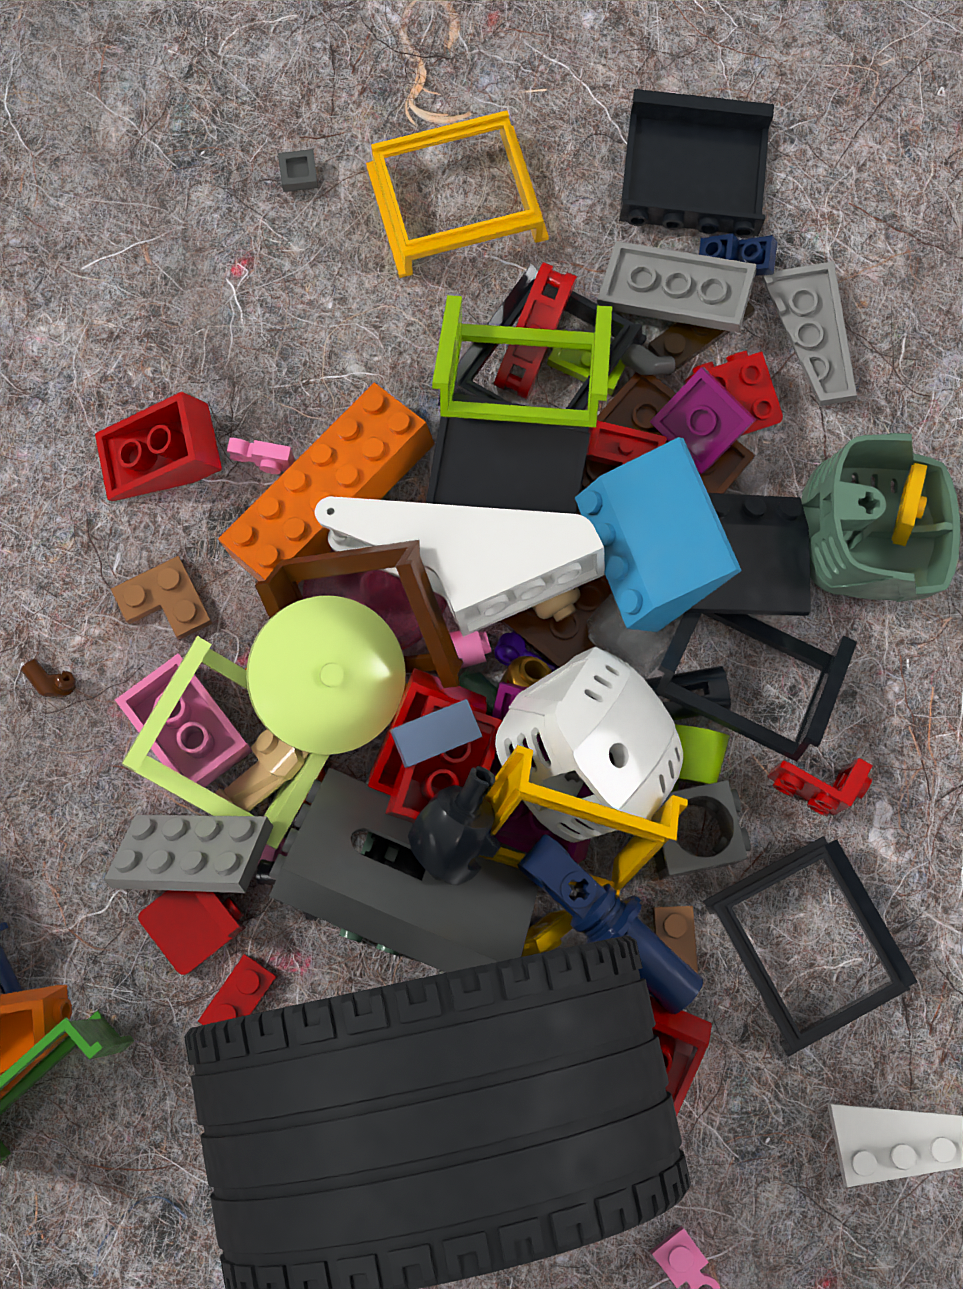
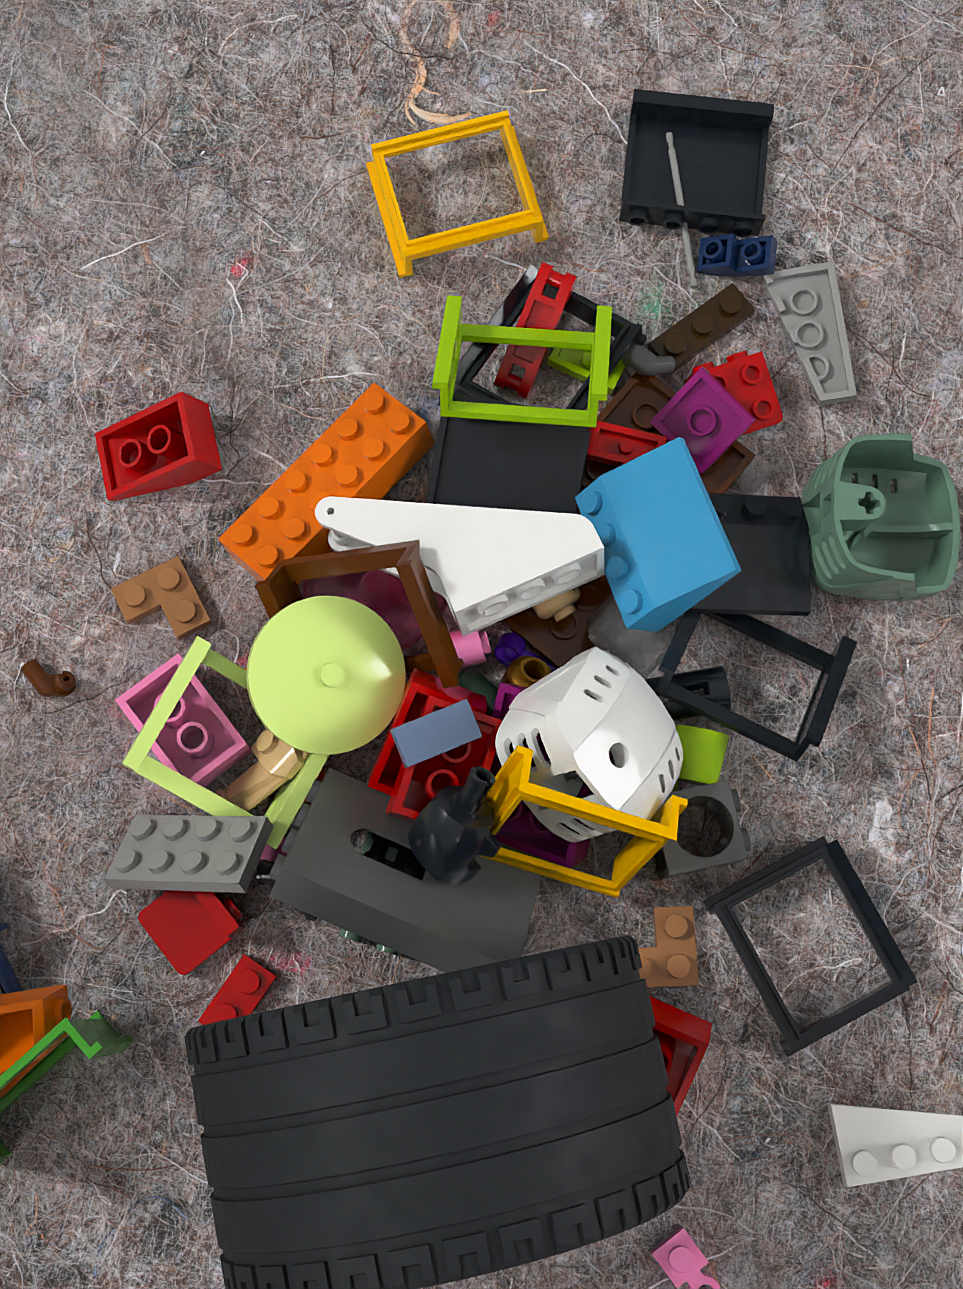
(267, 456): bright pink plate -> none
(298, 170): dark grey plate -> none
(547, 932): yellow plate -> none
(604, 916): dark blue piece -> none
(677, 286): light grey plate -> none
(679, 198): none -> light grey piece
(822, 798): red bracket -> none
(911, 504): yellow plate -> none

